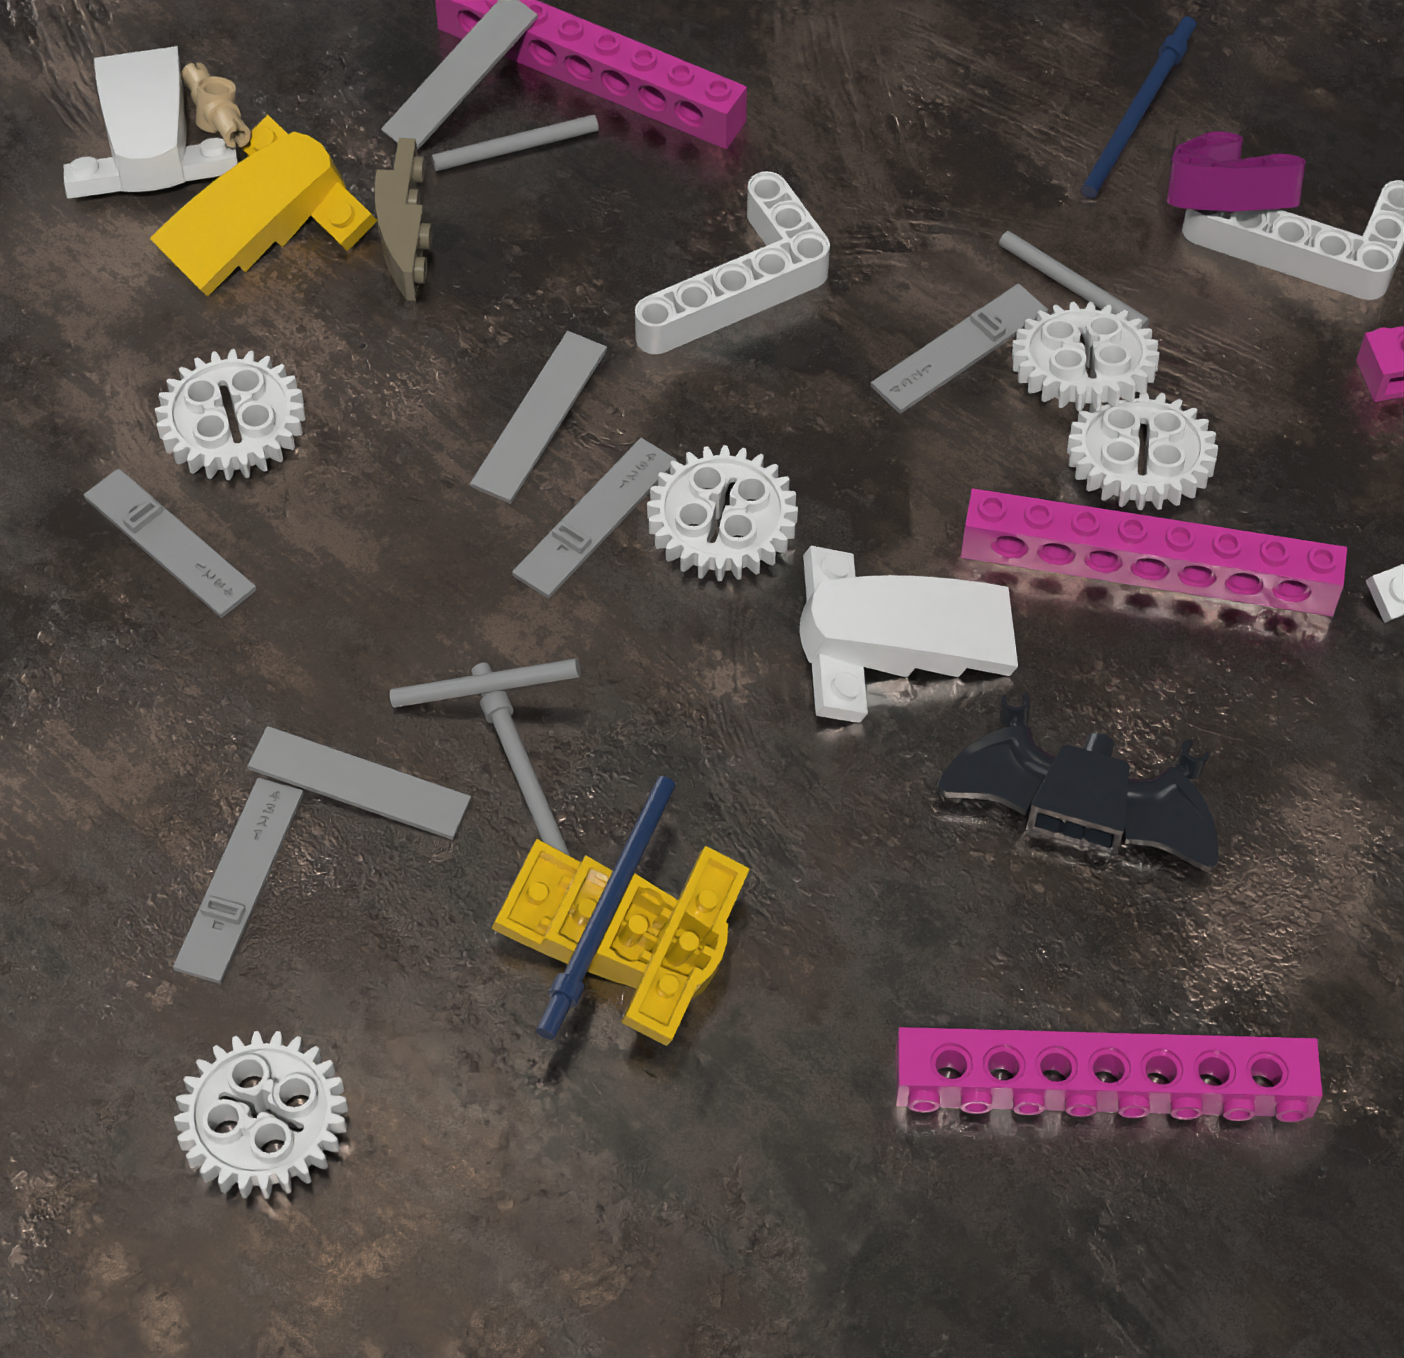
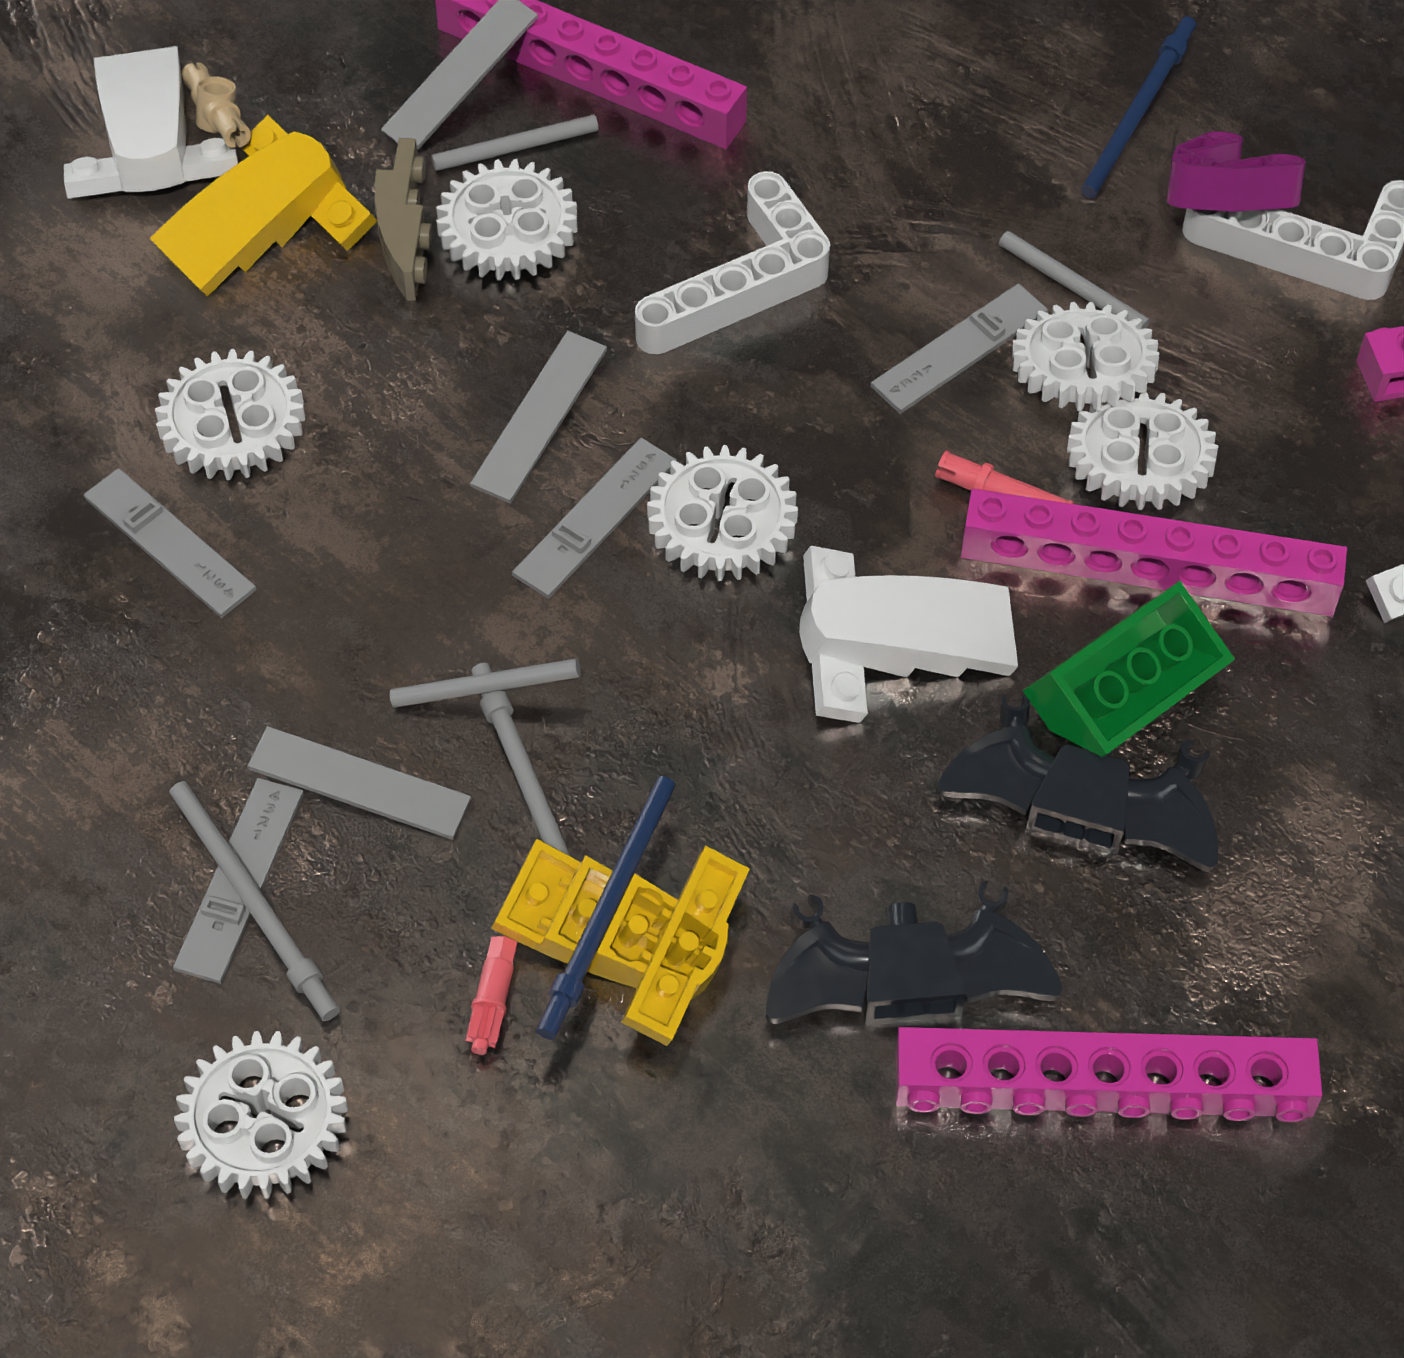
(301, 971): none -> light grey bar
(492, 993): none -> coral piece
(507, 219): none -> white gear
(908, 966): none -> black torso
(975, 476): none -> coral pin
(1130, 673): none -> green slope

